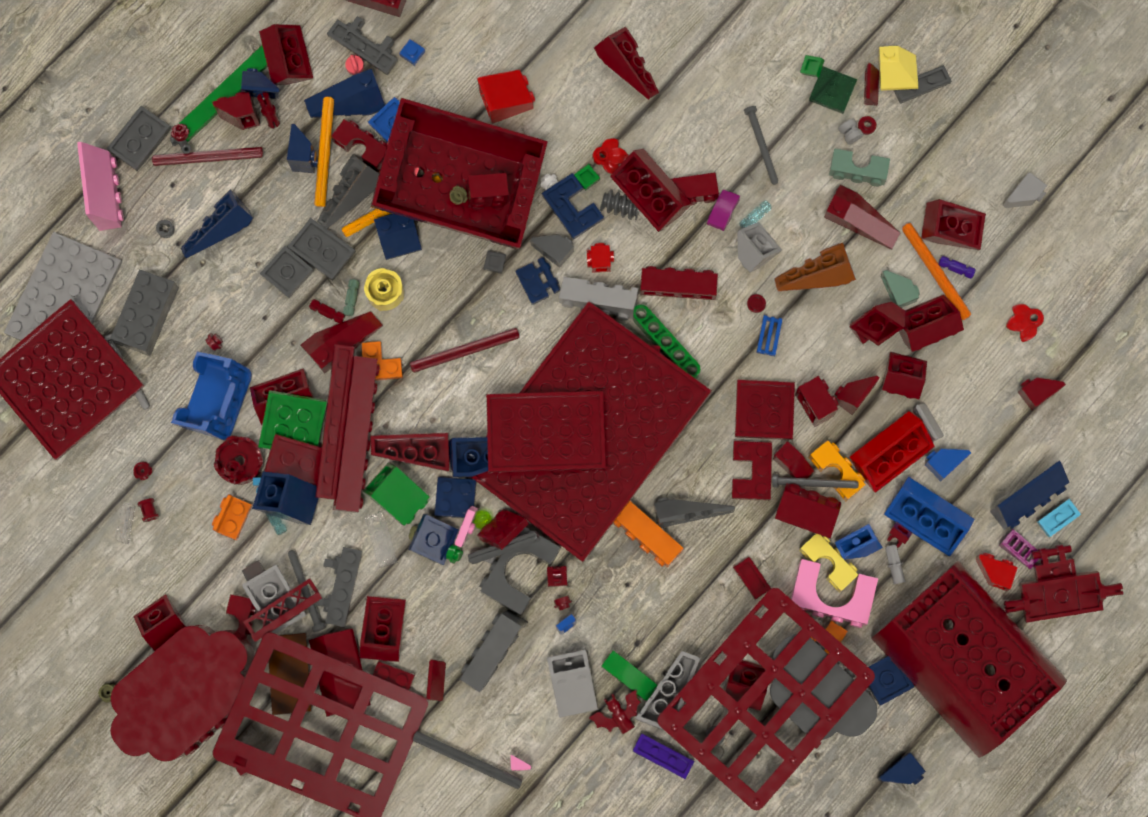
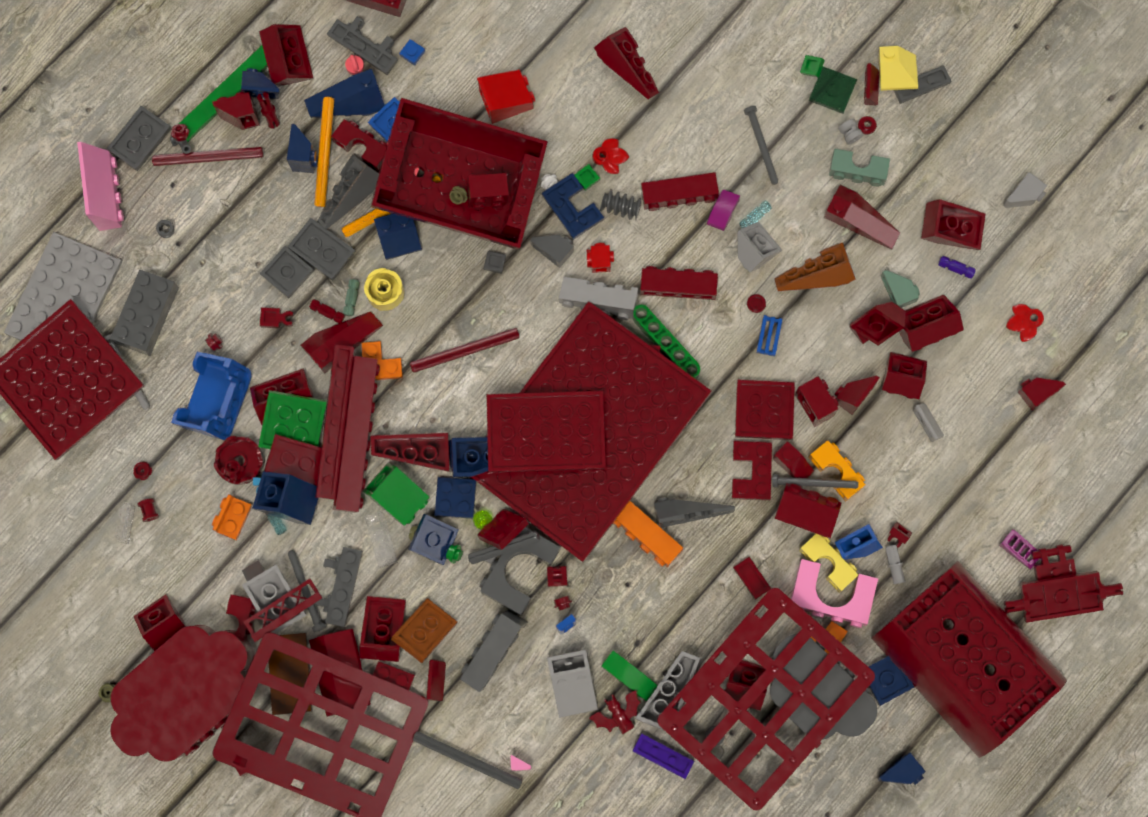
(225, 221): dark blue wedge -> none
(272, 318): none -> dark red plate
(424, 630): none -> dark orange tile
(467, 526): bright pink plate -> none
(532, 283): dark blue plate -> none
(650, 189): dark red slope -> none
(892, 451): red slope -> none
(929, 516): blue slope -> none
(935, 270): orange axle -> none
(945, 461): blue slope -> none
(996, 572): red slope -> none
(1030, 496): dark blue slope -> none
(1059, 518): medium azure plate -> none

